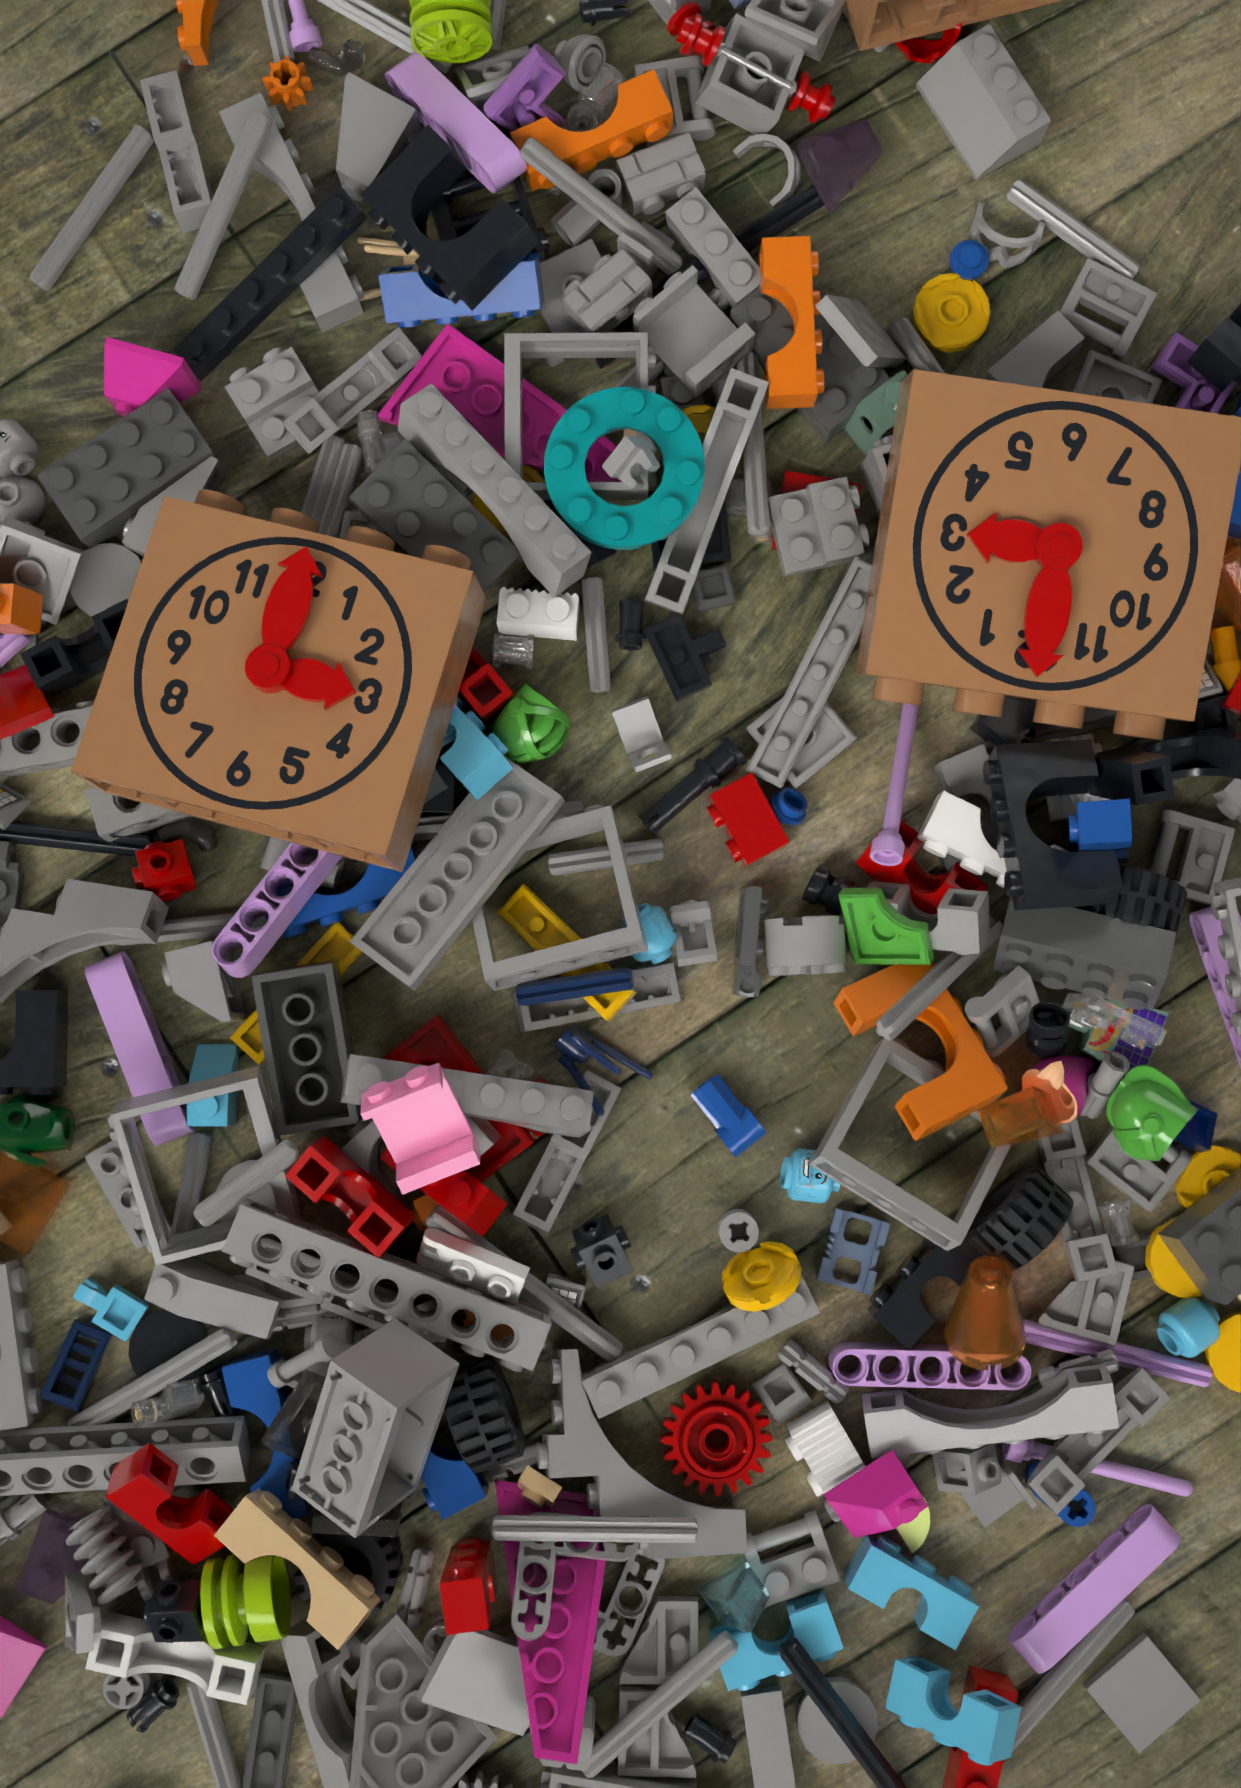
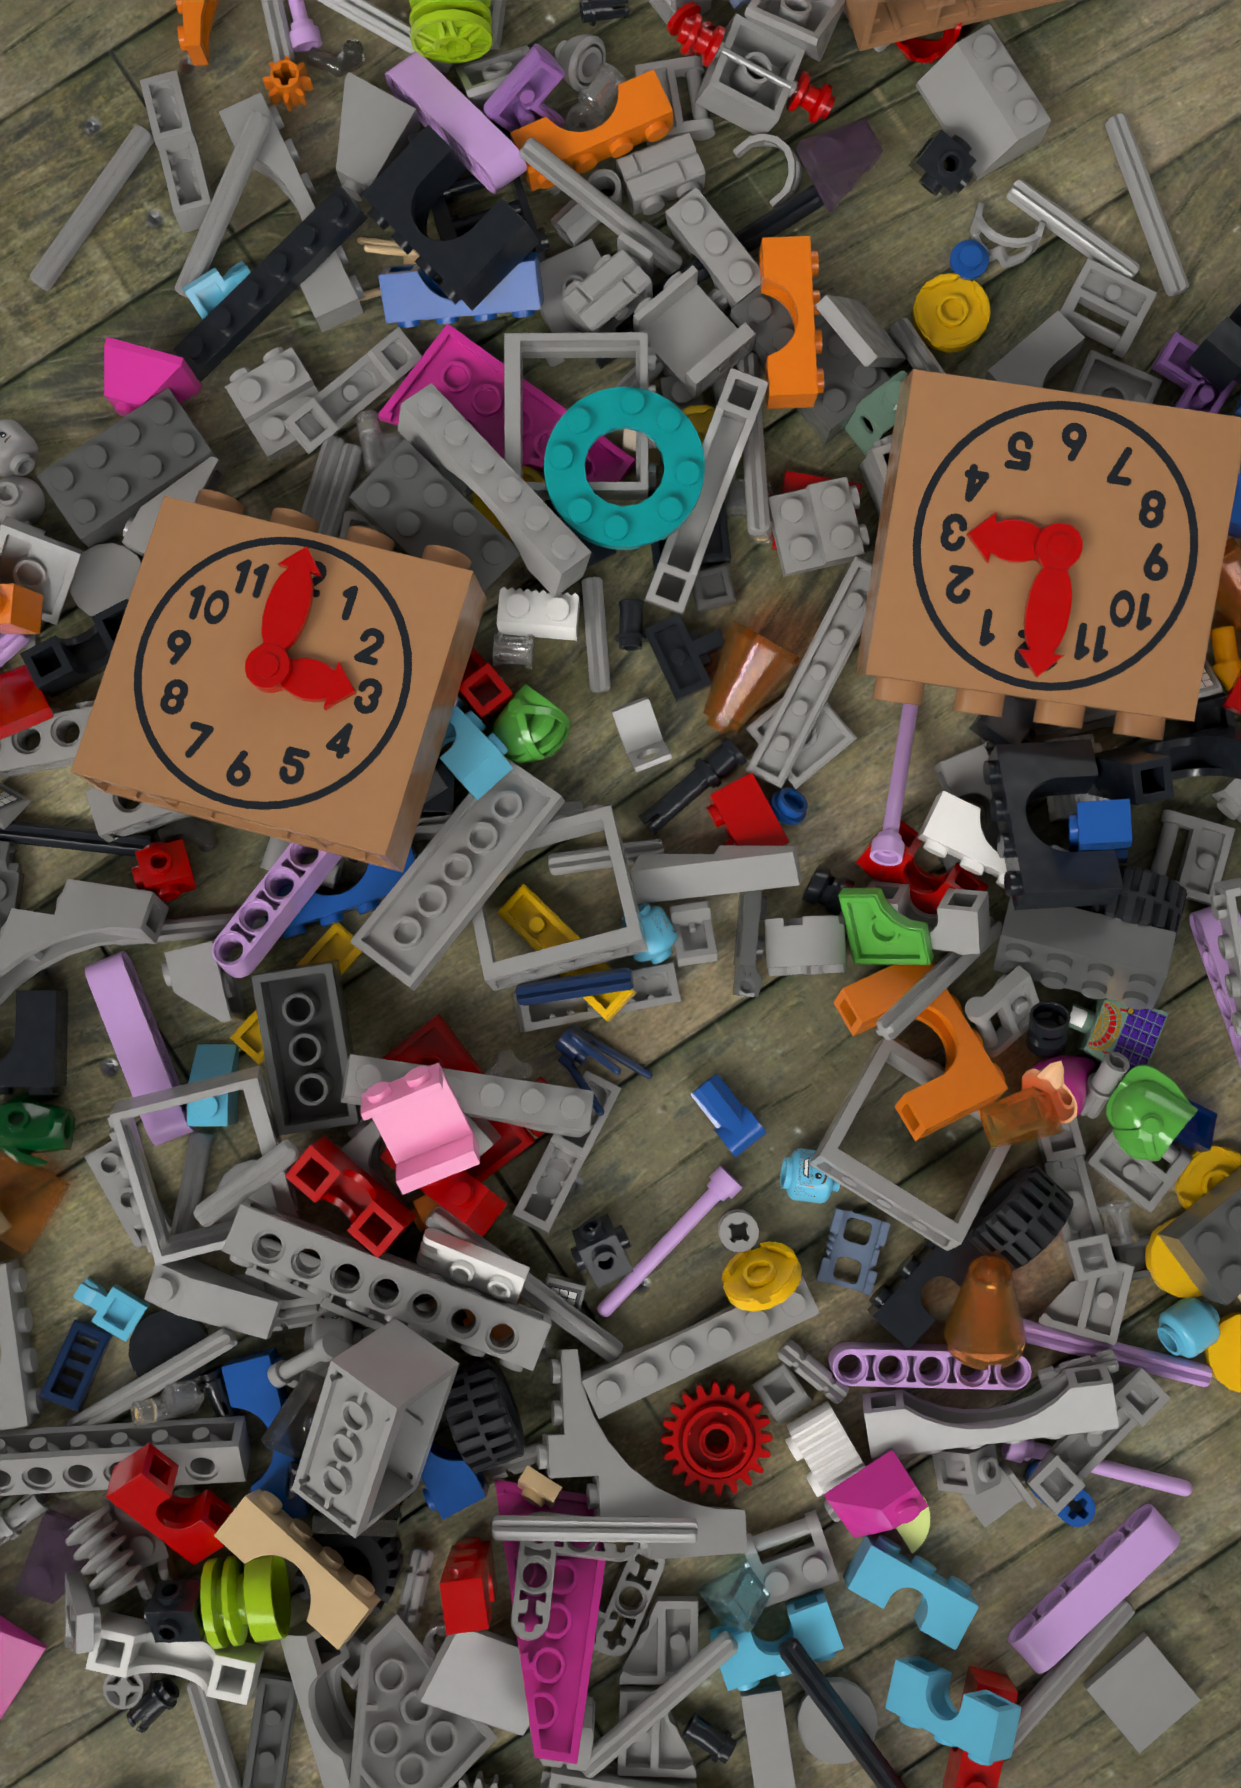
(211, 288): none -> medium azure plate
(629, 459): light grey tile -> none
(720, 1188): none -> lavender piece
(725, 872): none -> light grey slope
(745, 677): none -> clear orange cone
(930, 161): none -> black brick
(1096, 1012): clear plate -> none
(1146, 205): none -> light grey axle

